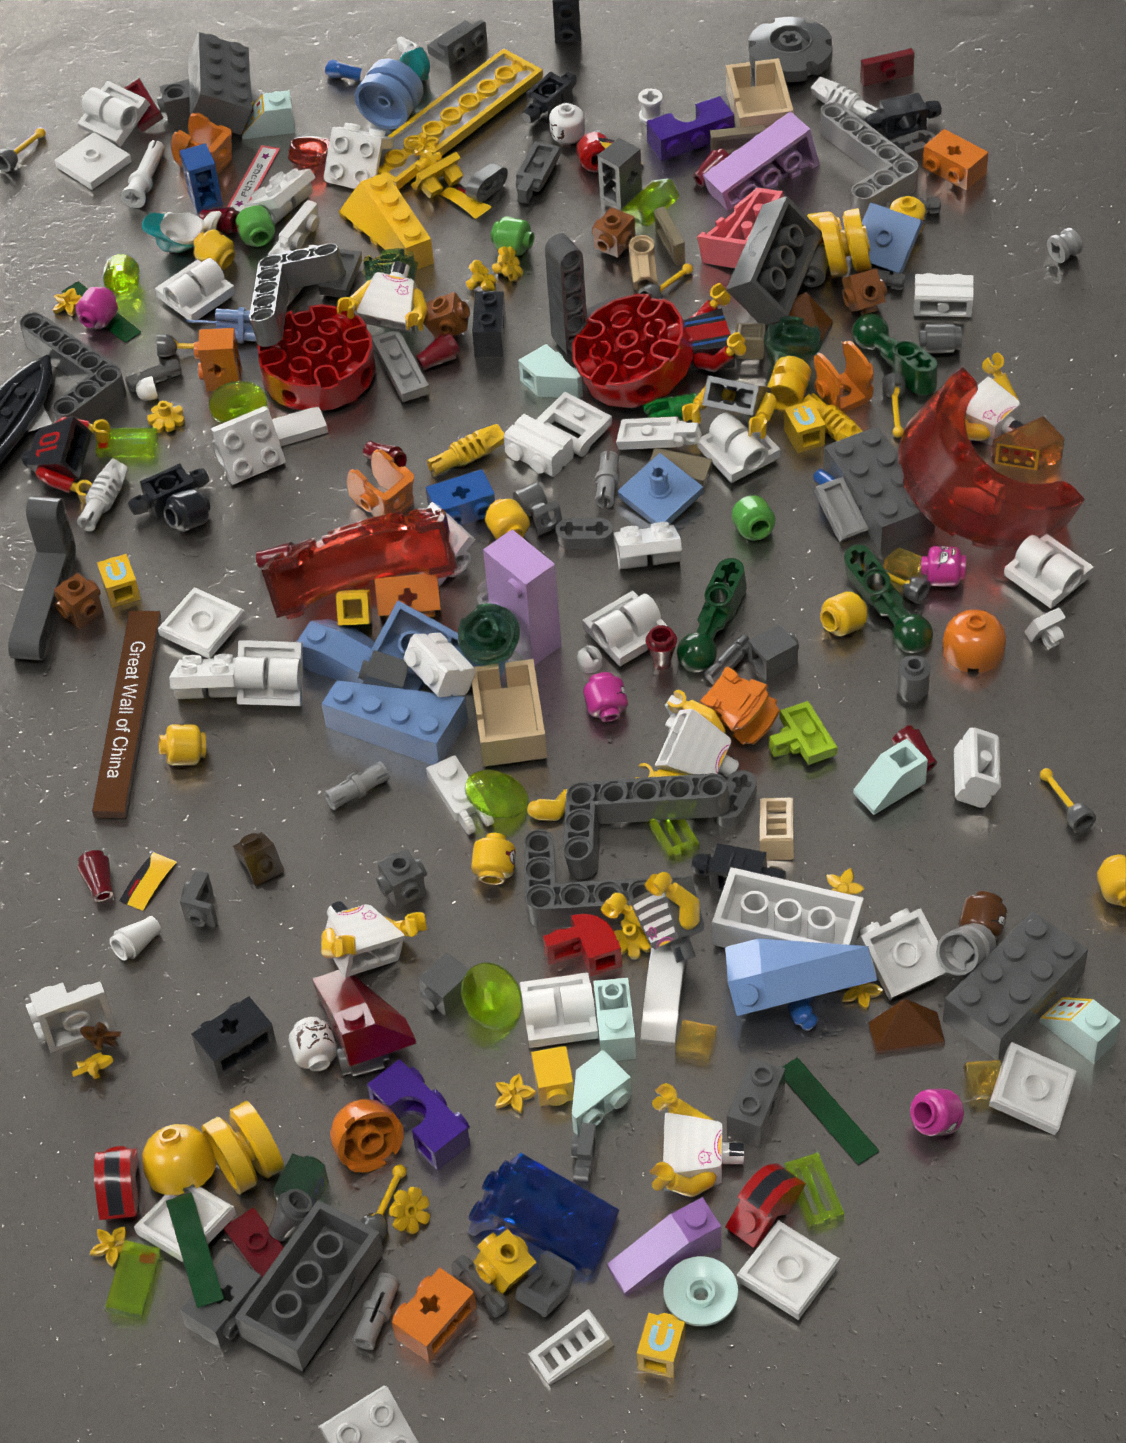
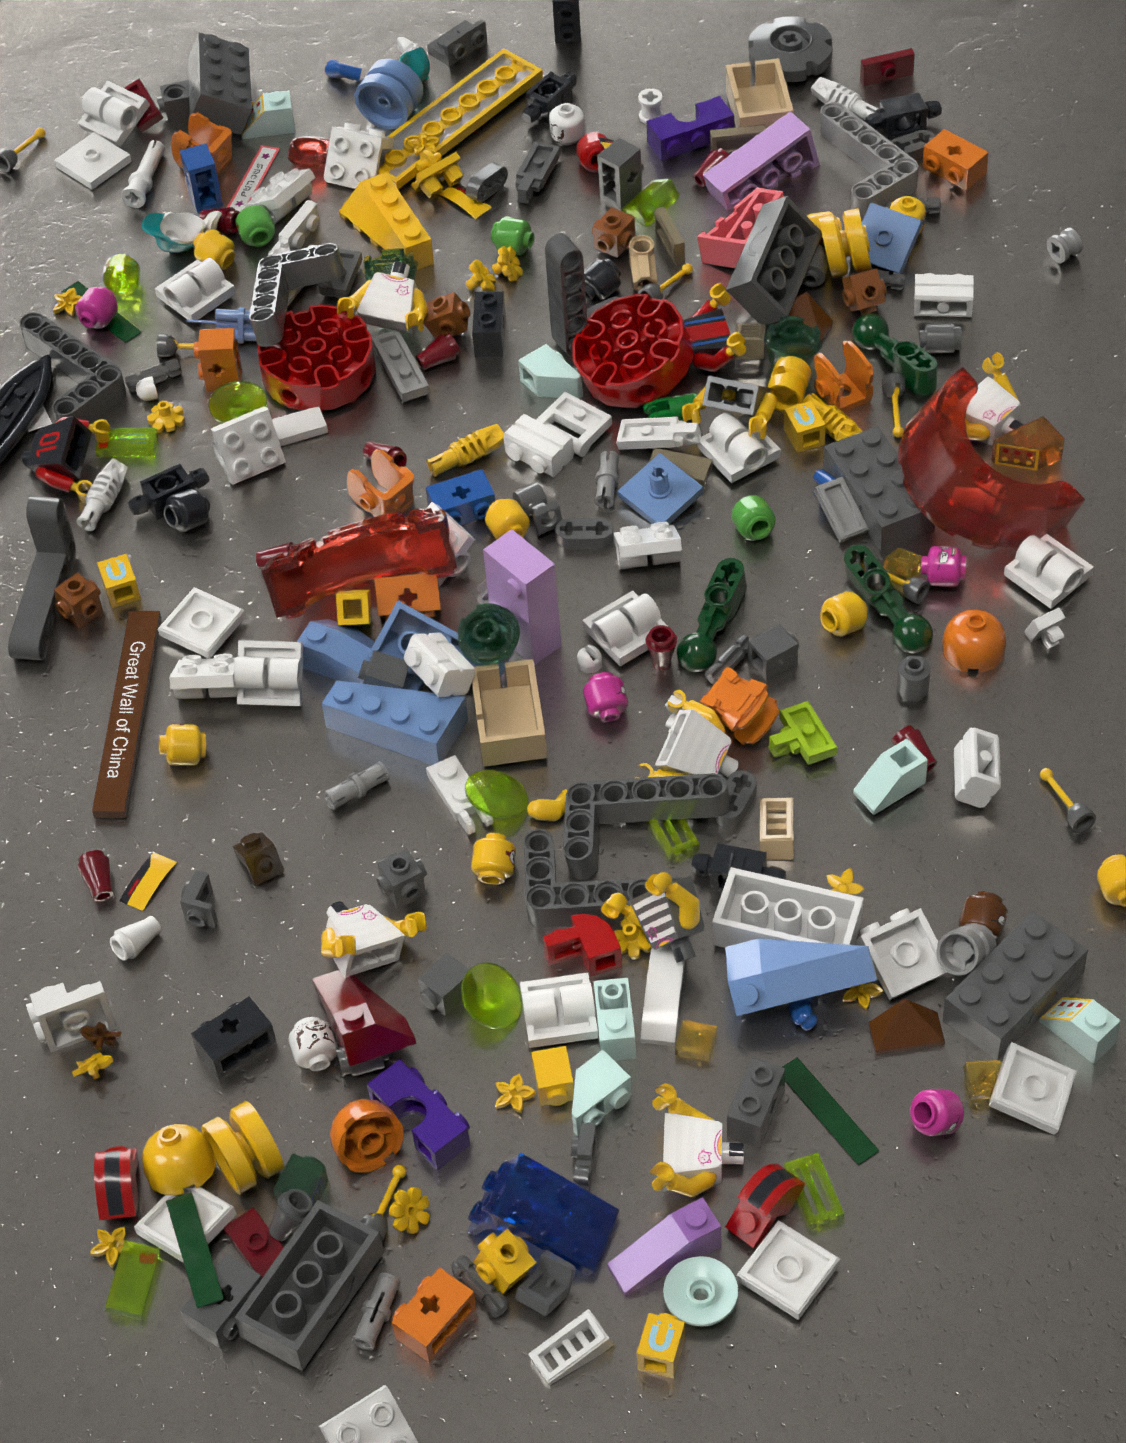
(601, 279): none -> black head

